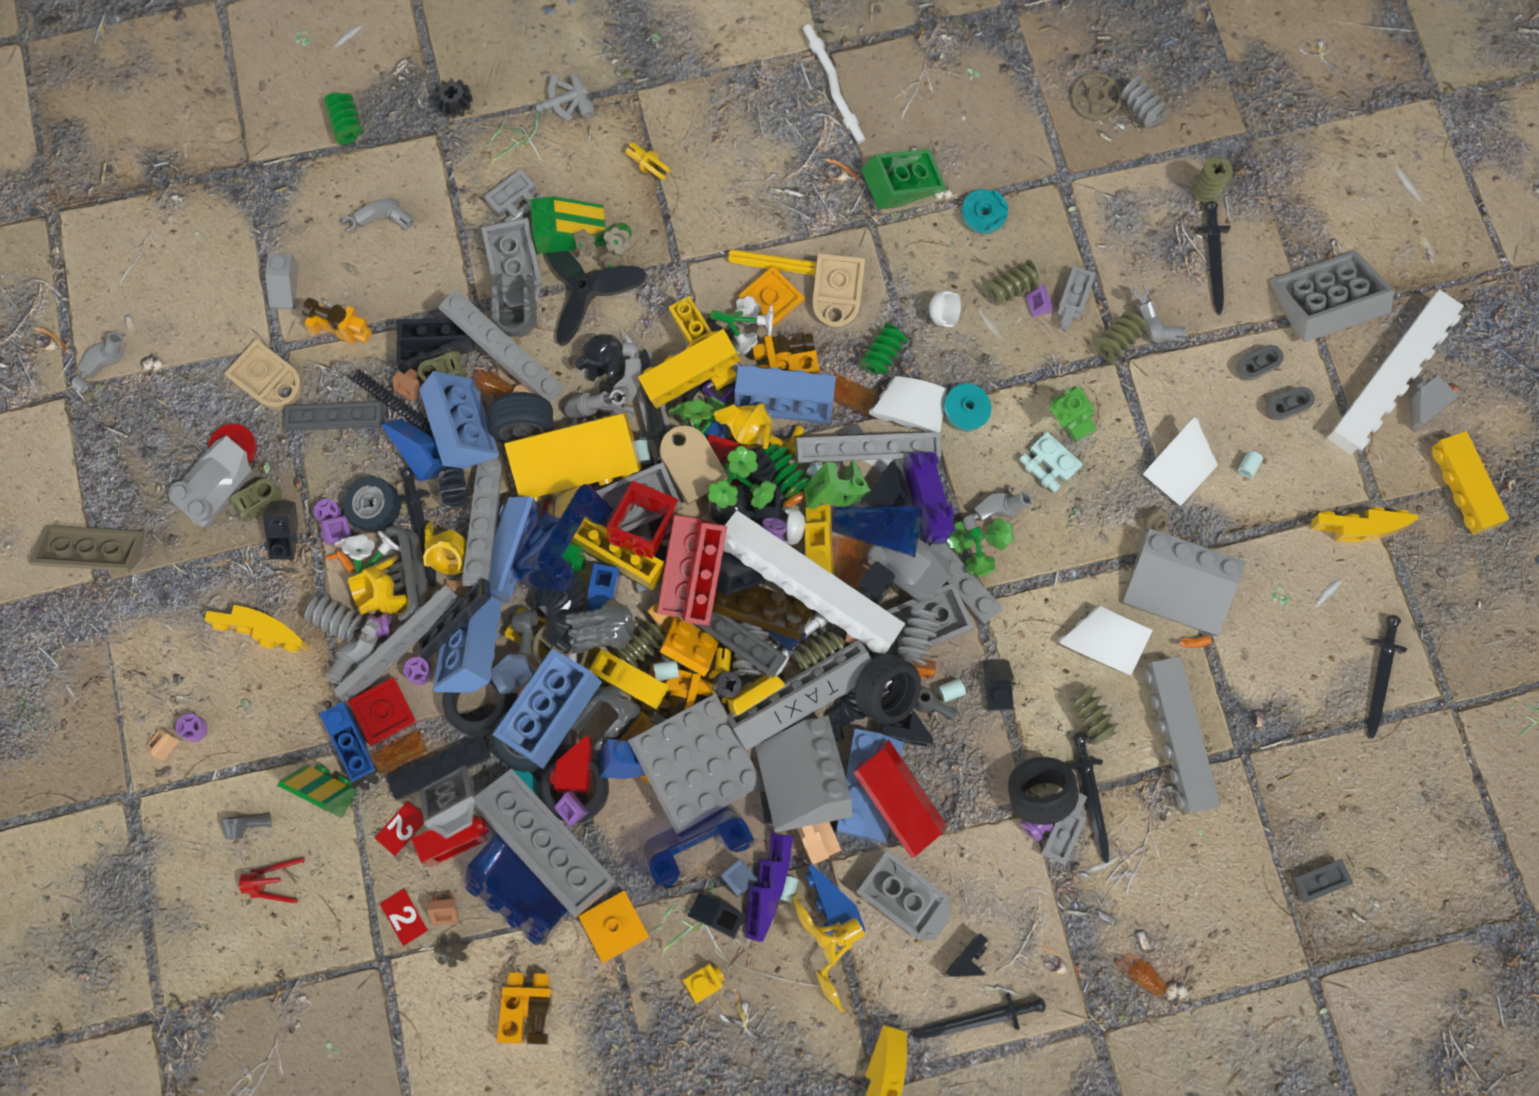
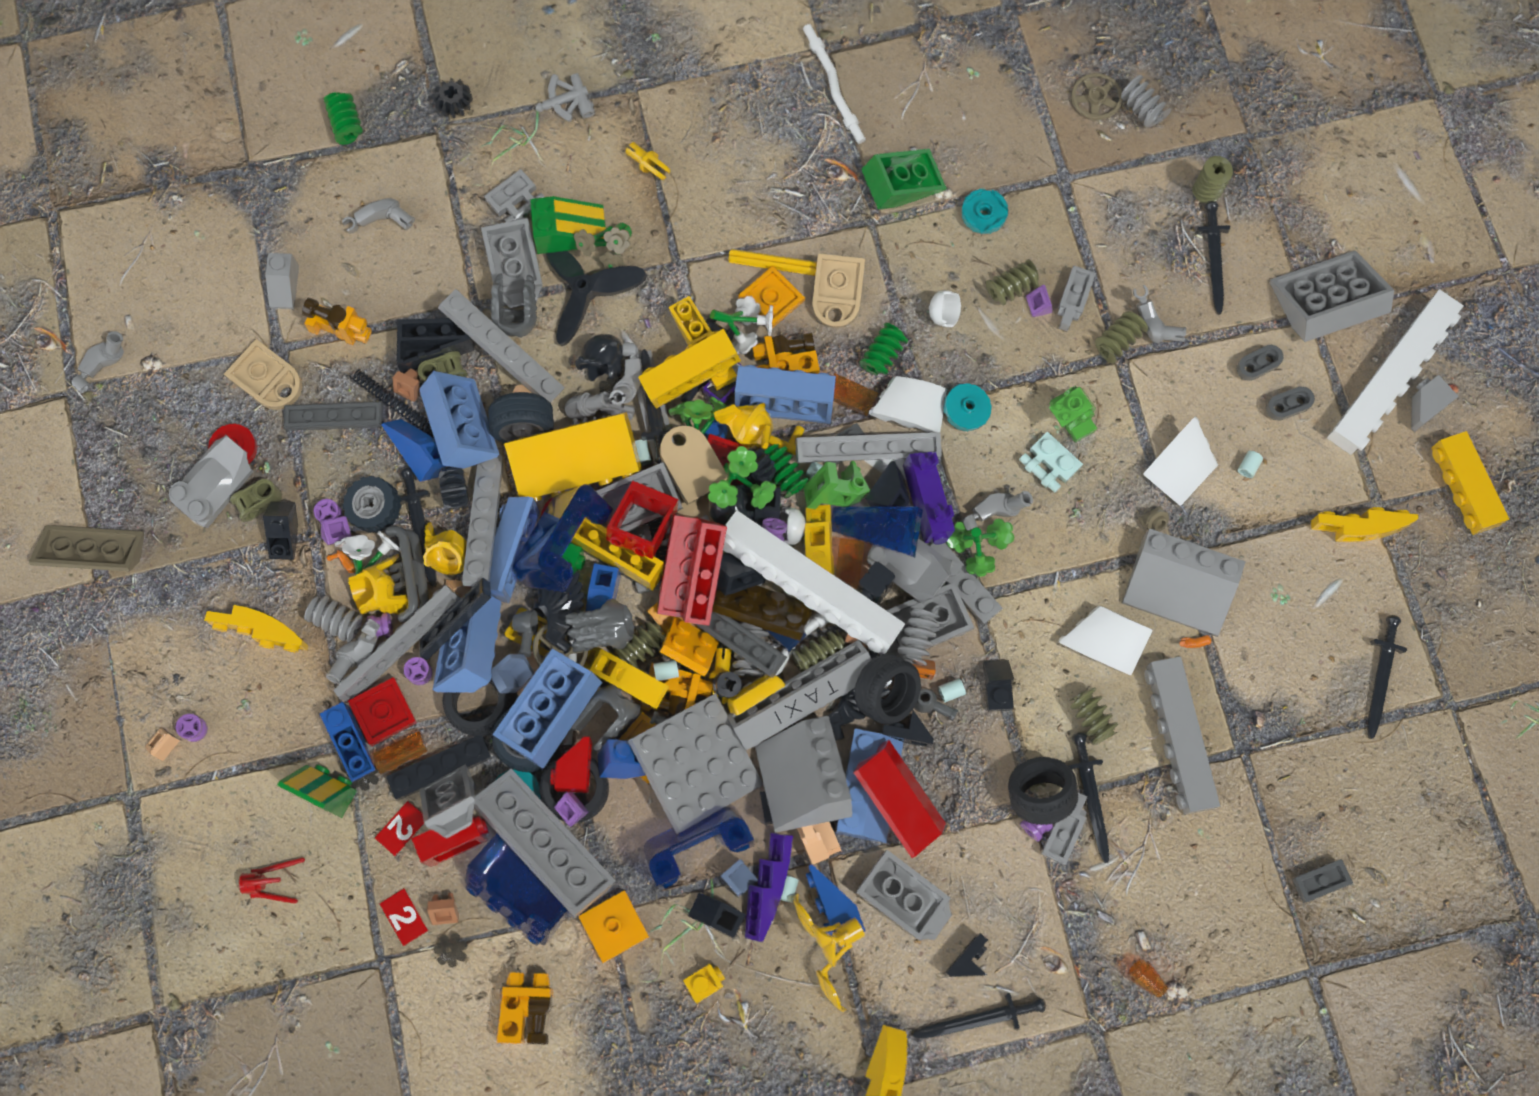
(236, 826): dark grey bar -> none
(492, 384): clear orange cone -> none
(795, 499): orange piece -> none

